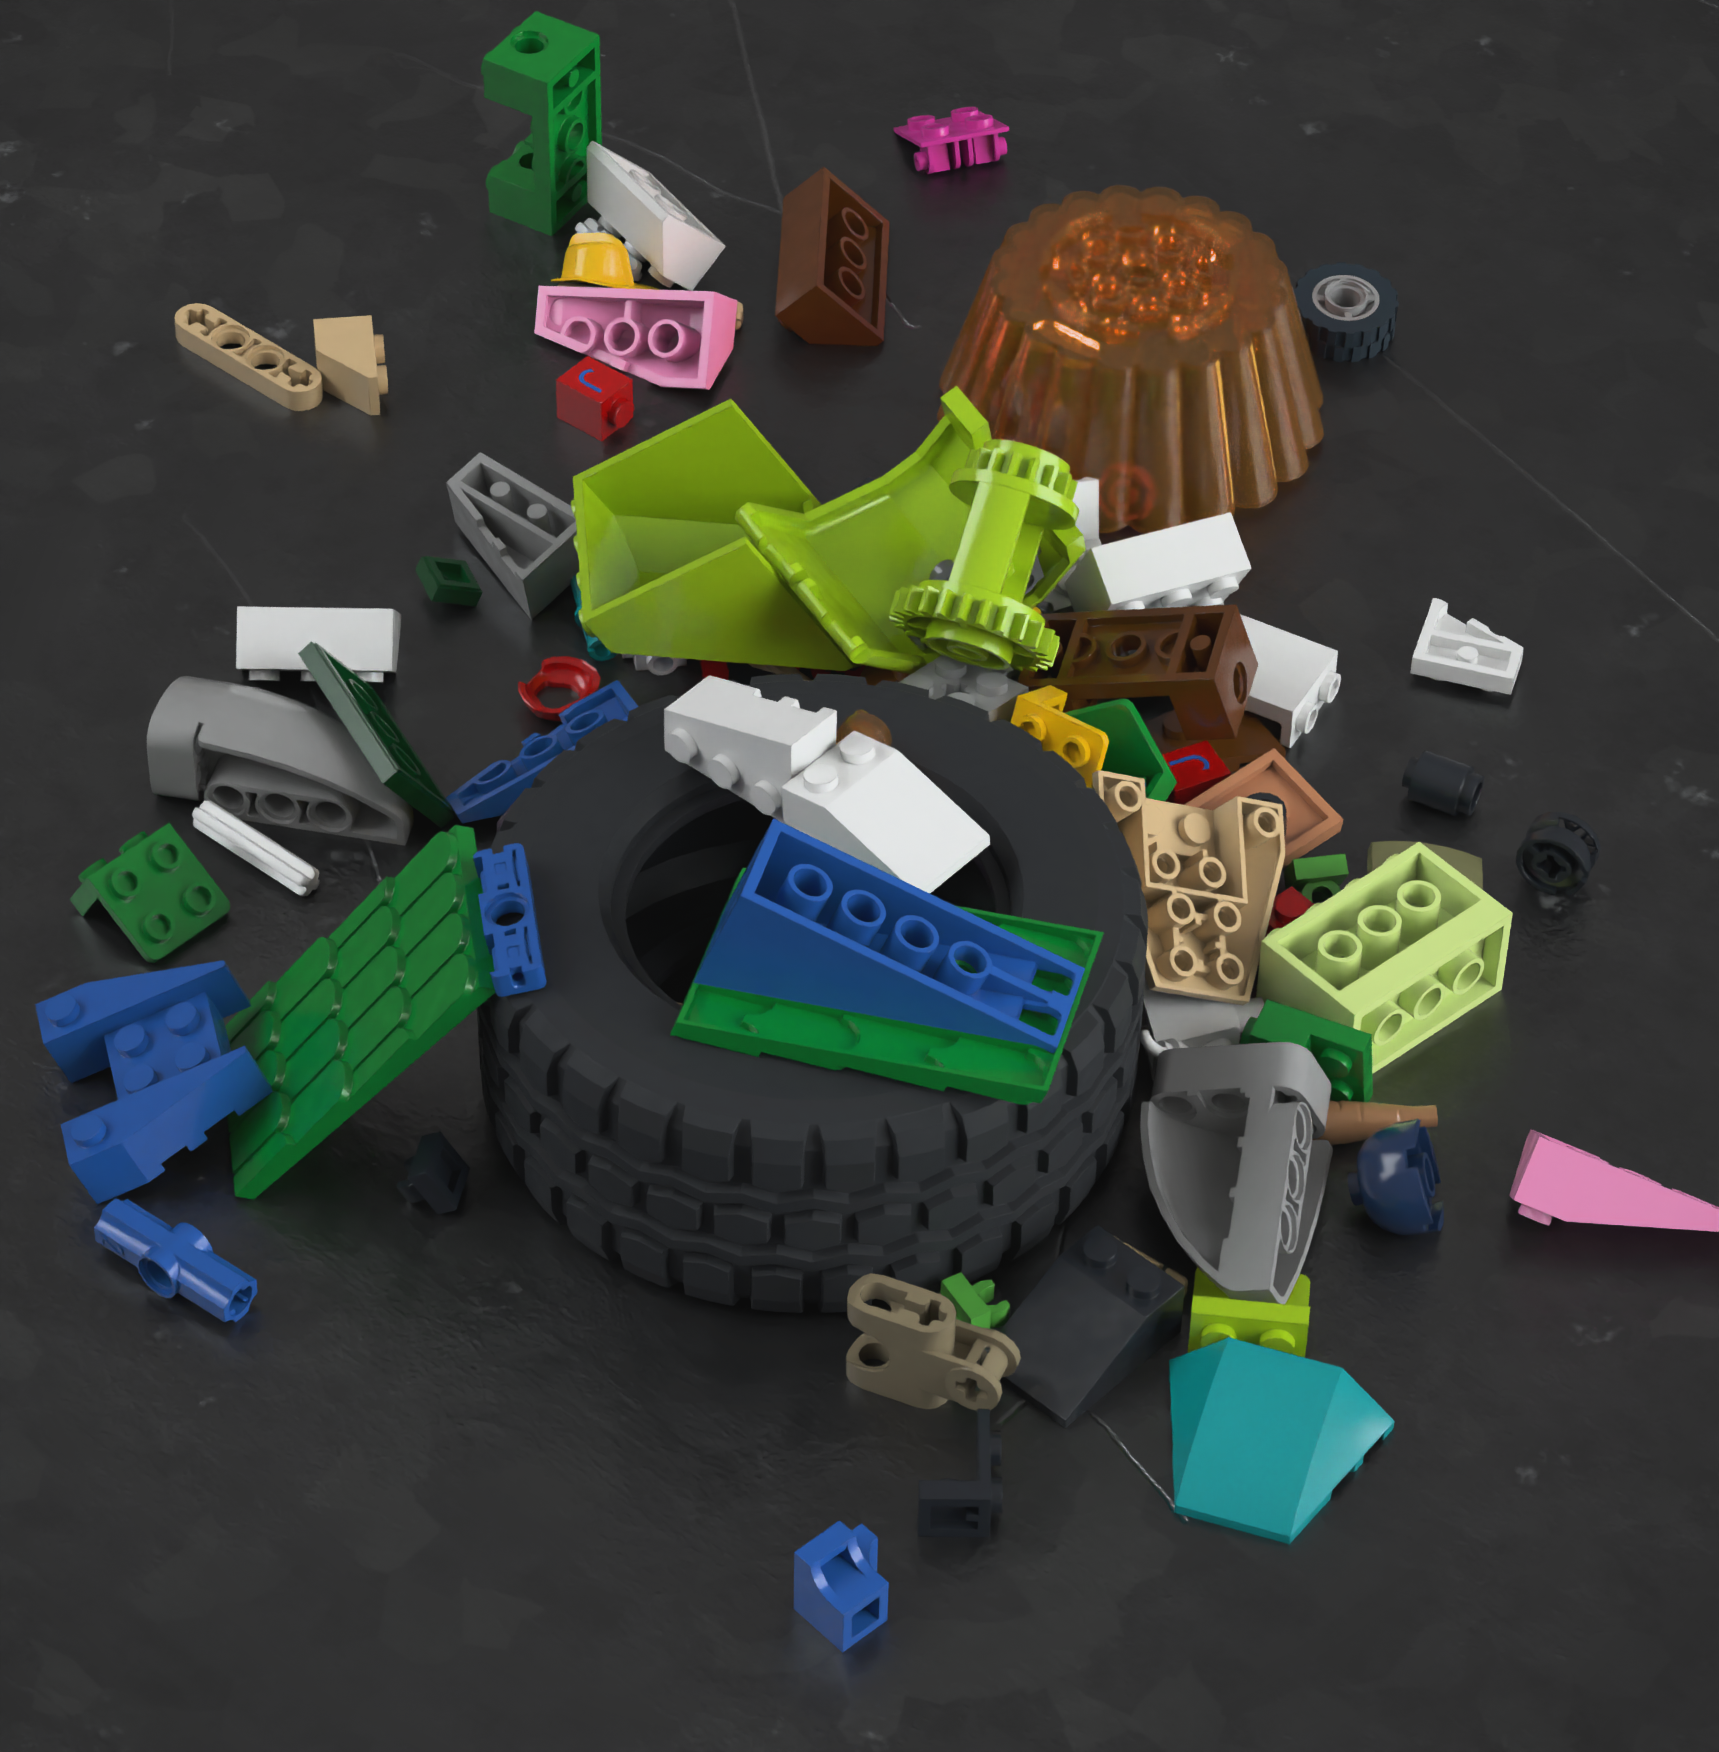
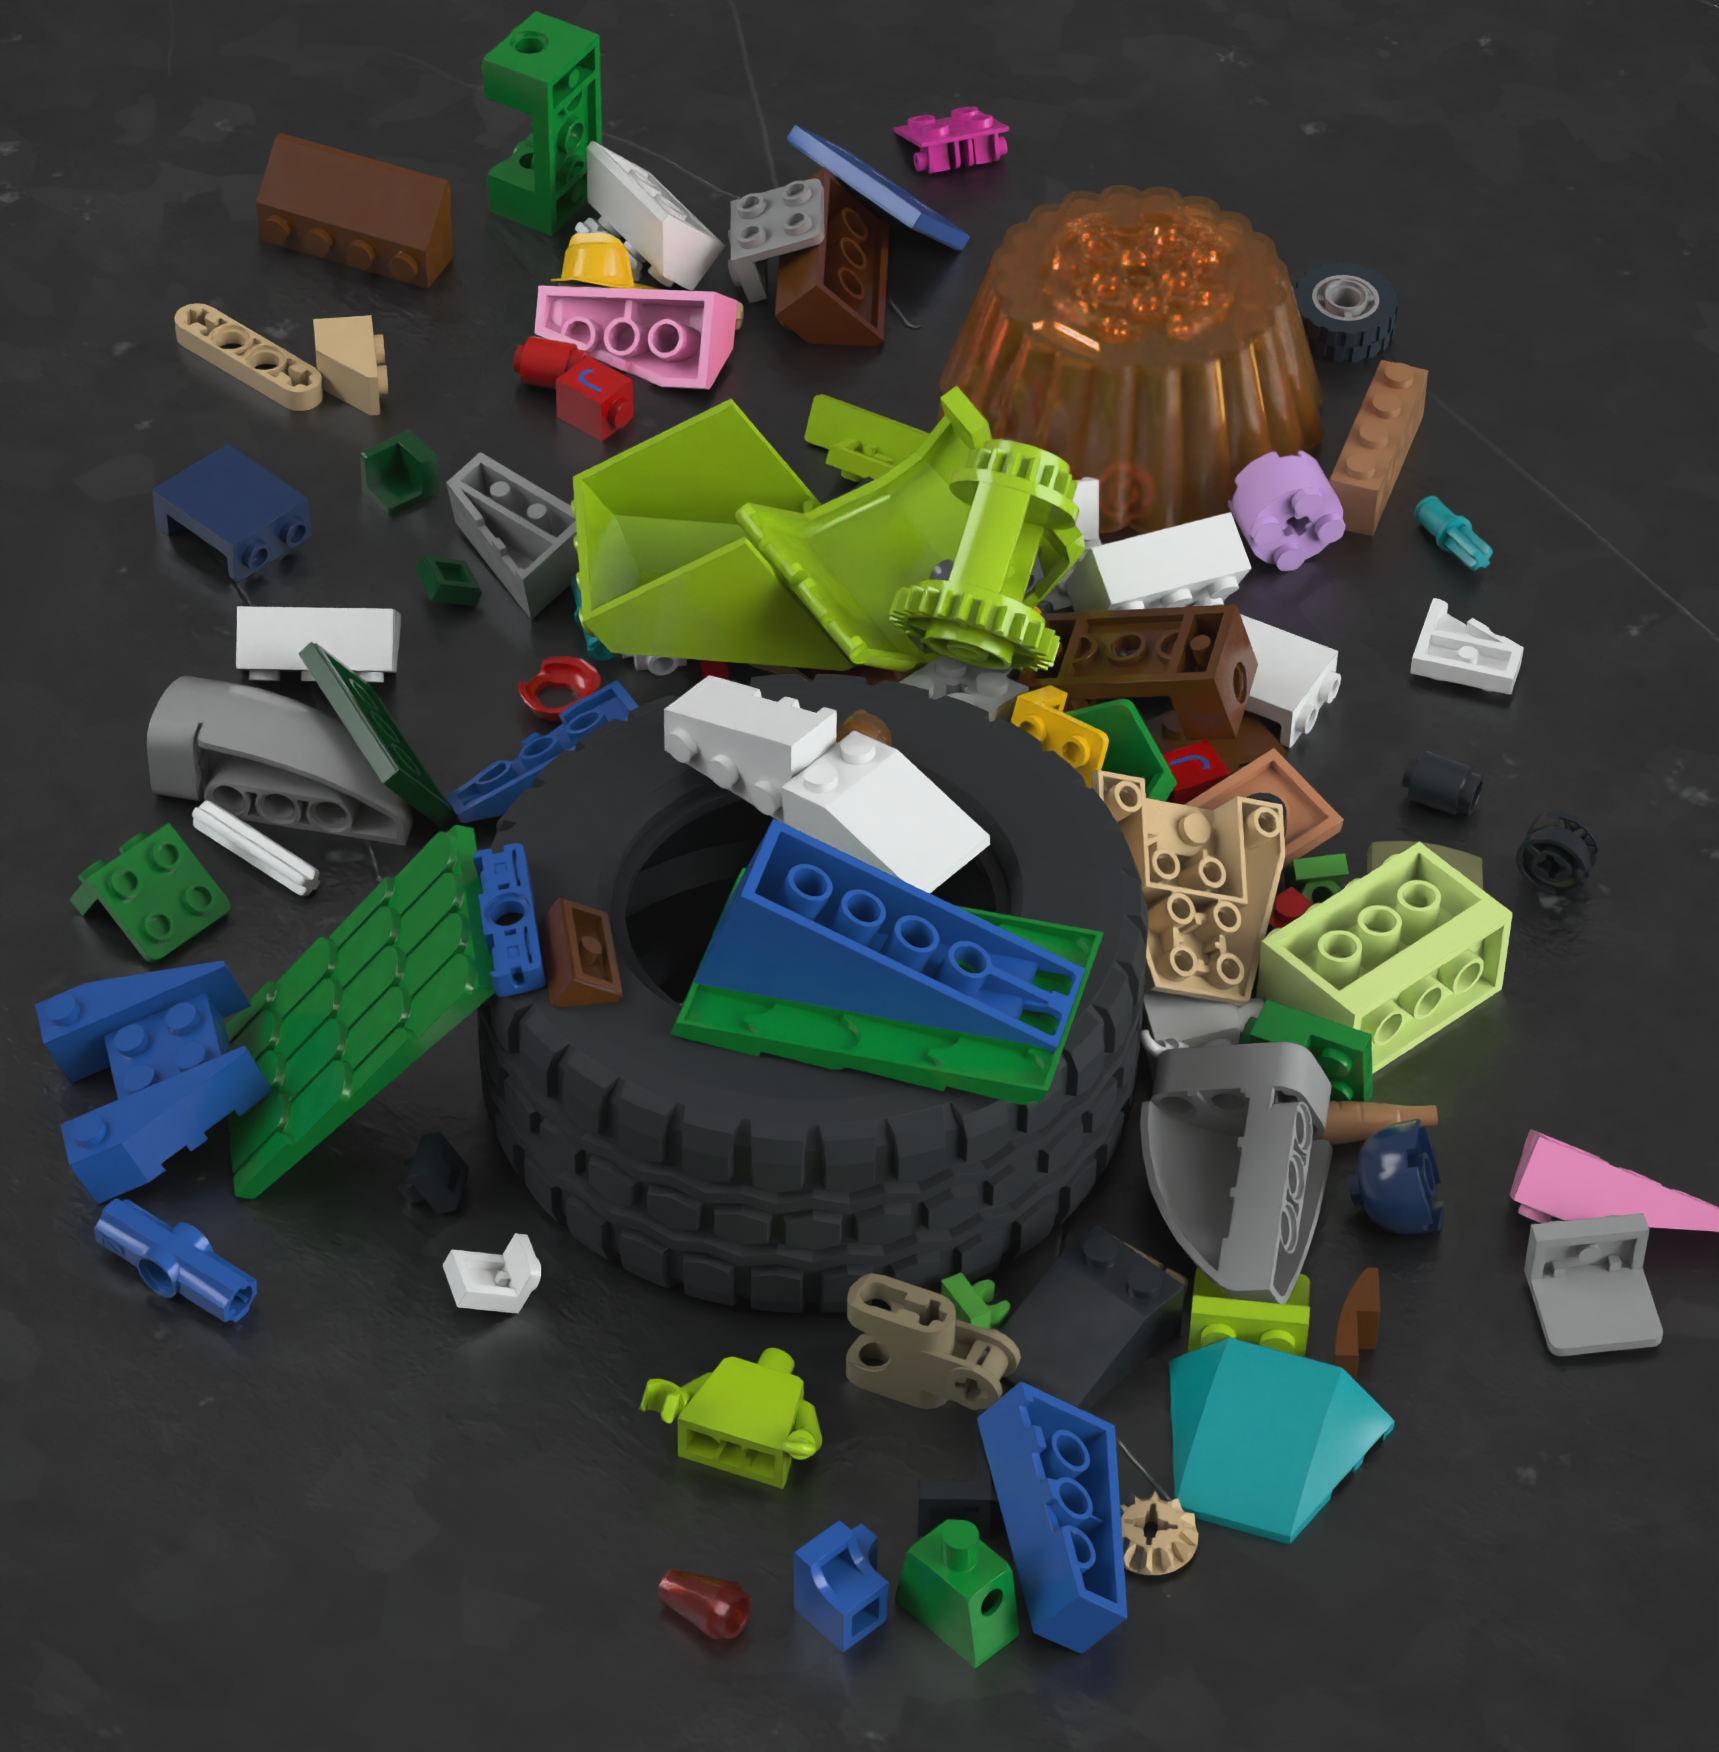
(234, 509): none -> dark blue panel
(355, 211): none -> reddish brown slope
(399, 472): none -> dark green panel
(494, 1280): none -> white bracket
(545, 360): none -> red brick
(579, 955): none -> reddish brown slope
(707, 1602): none -> clear red cone
(741, 1417): none -> lime torso
(771, 226): none -> light grey bracket
(858, 439): none -> lime bracket
(878, 188): none -> tile
(960, 1591): none -> green torso
(1060, 1512): none -> blue wedge
(1173, 1542): none -> tan gear
(1286, 509): none -> lavender brick
(1358, 1321): none -> reddish brown slope
(1378, 444): none -> medium nougat brick
(1453, 533): none -> teal axle
(1592, 1284): none -> light grey bracket

